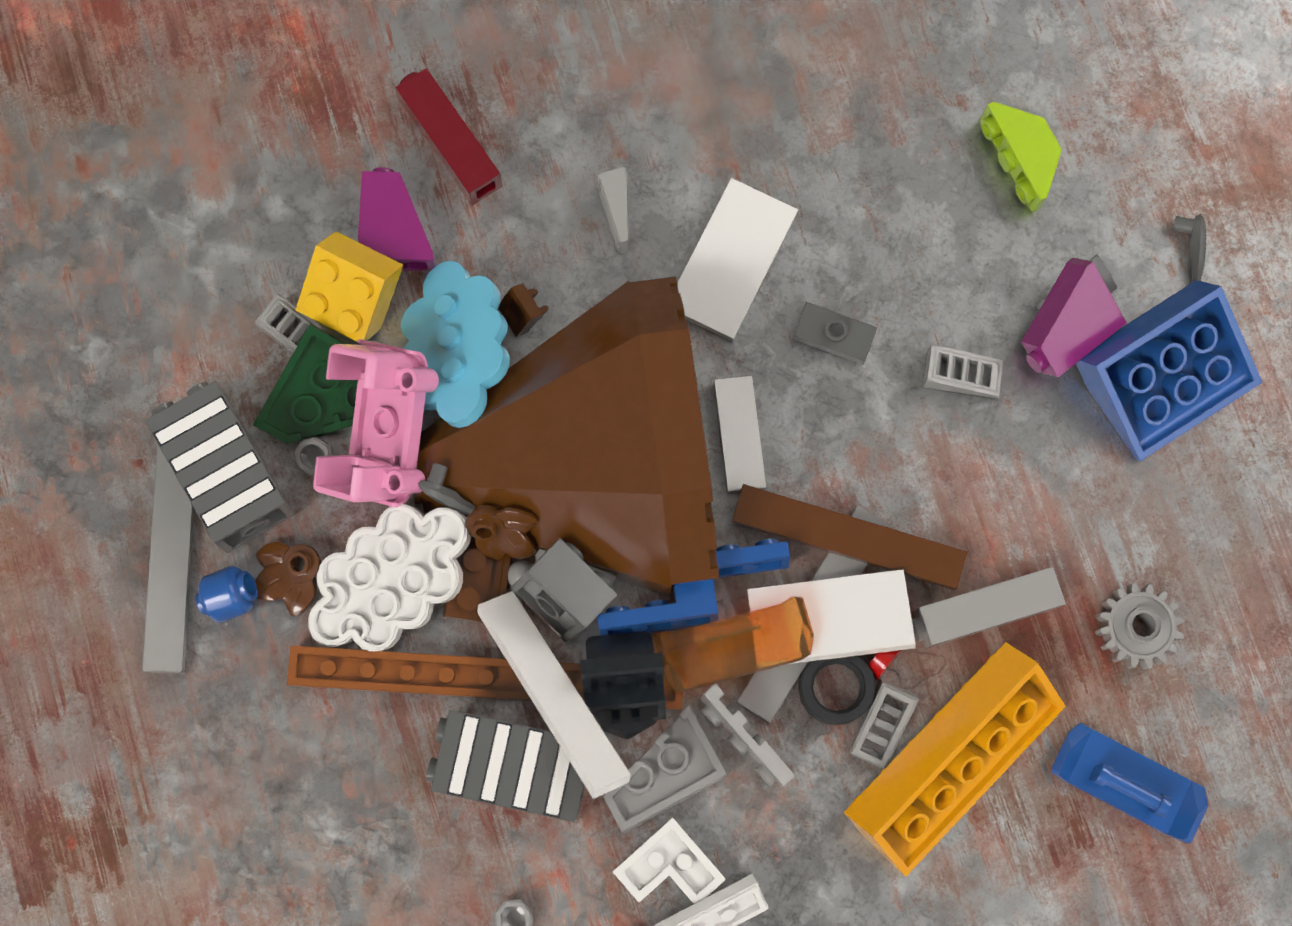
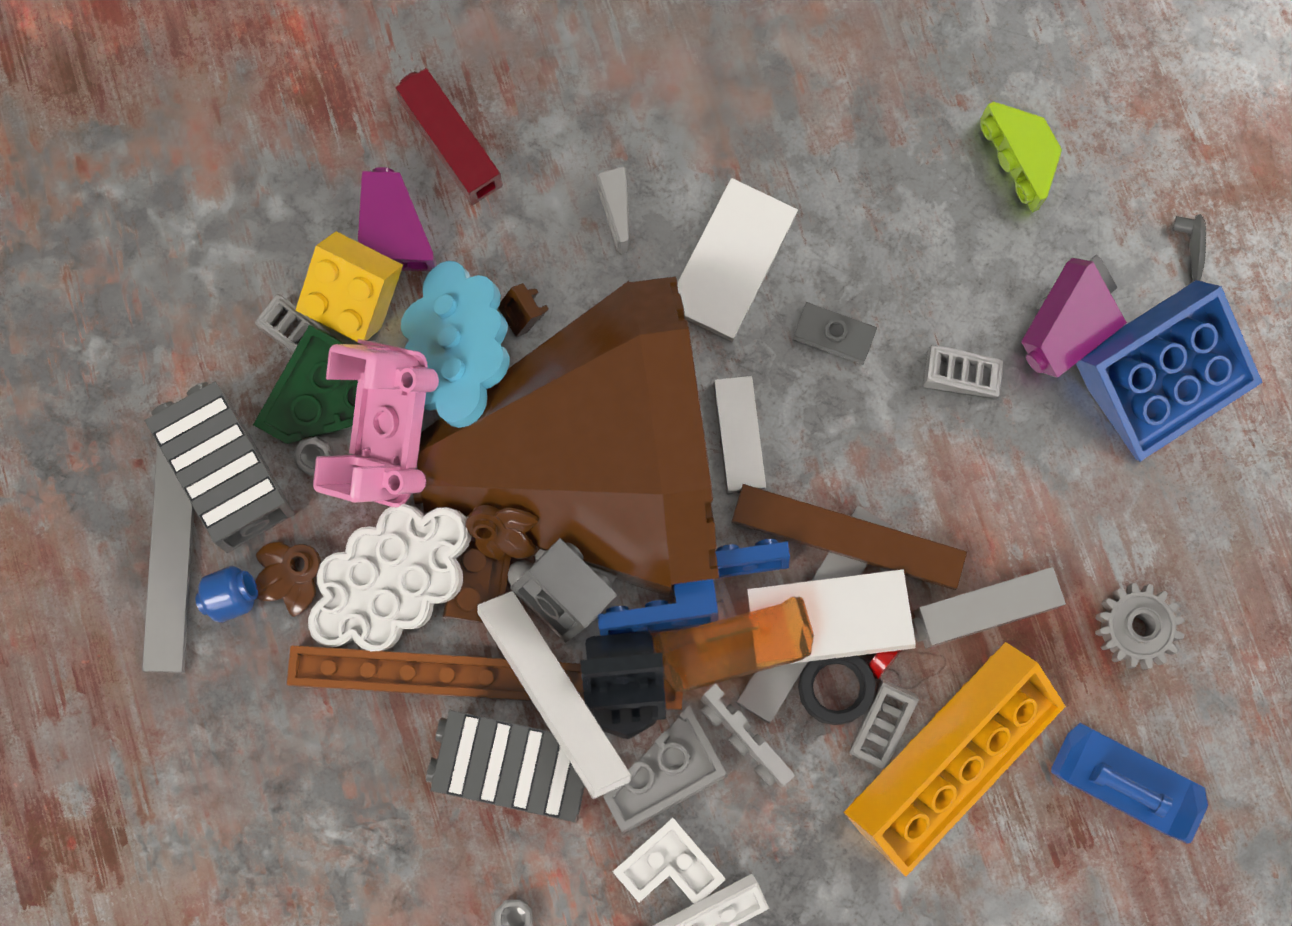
(443, 495): dark grey bar -> none

